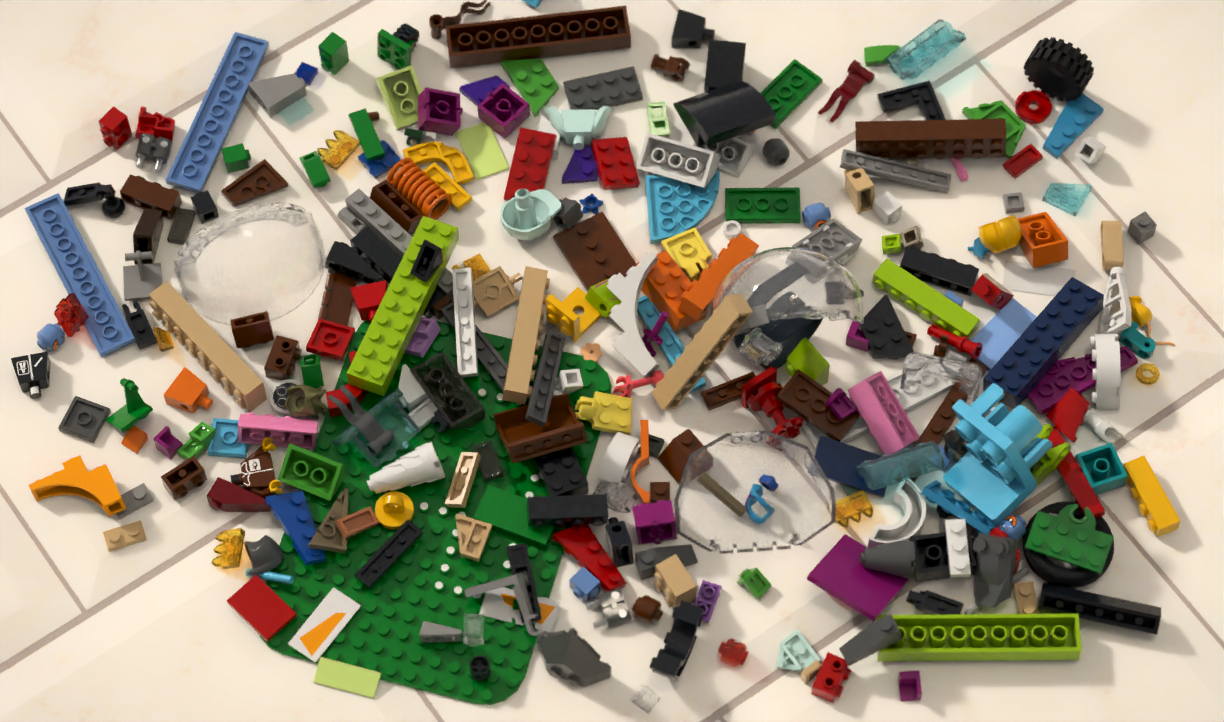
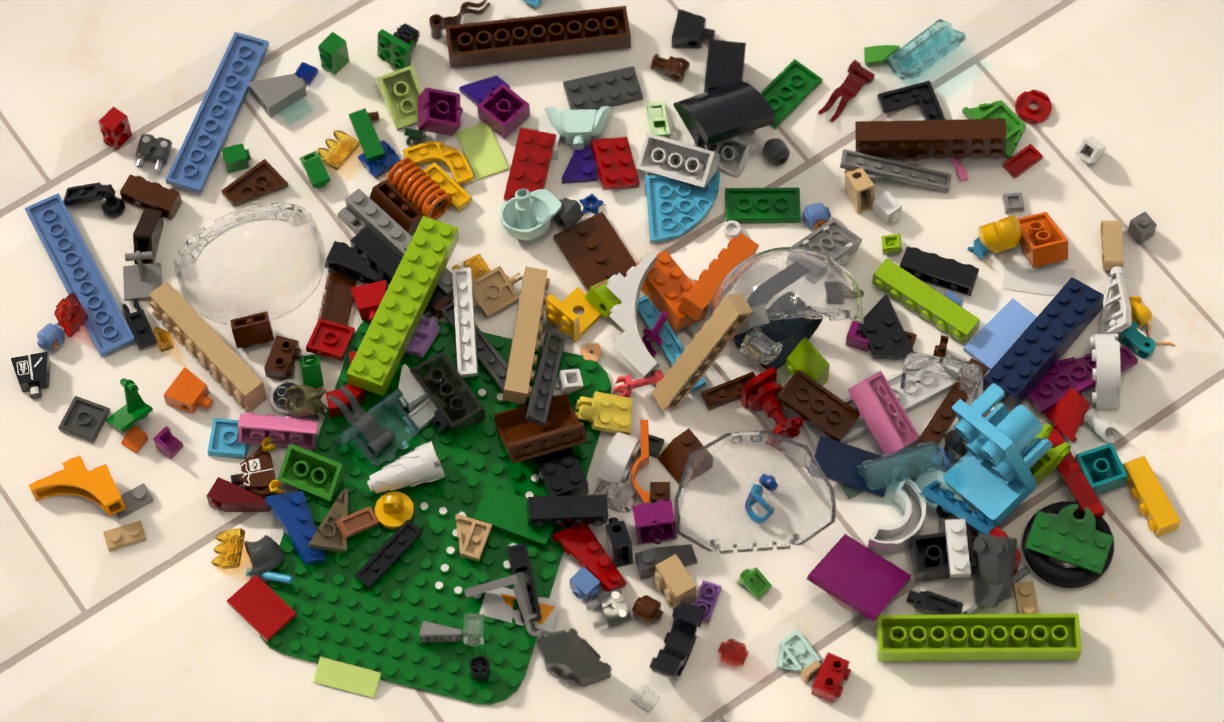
(155, 125): red slope -> none
(181, 226): clear smoke tile -> none
(184, 478): reddish brown brick -> none
(199, 440): bright green slope -> none
(204, 206): black brick -> none
(324, 624): white sticker -> none
(427, 261): black slope -> none
(463, 479): tan plate -> none
(489, 462): clear smoke tile -> none
(532, 81): bright green wing -> none
(688, 252): light yellow plate -> none
(723, 495): dark tan axle -> none
(840, 404): magenta tile -> none
(852, 507): clear yellow plate -> none
(871, 640): dark grey slope -> none
(891, 558): dark grey cone -> none
(909, 686): magenta panel -> none
(912, 238): dark tan brick -> none
(962, 343): red pin -> none
(990, 290): red torso -> none
(1013, 526): medium blue head -> none
(1058, 69): black tyre -> none
(1067, 196): clear light blue wing -> none
(1071, 124): dark azure wing -> none
(1100, 608): black brick -> none
(1147, 380): clear yellow piece -> none

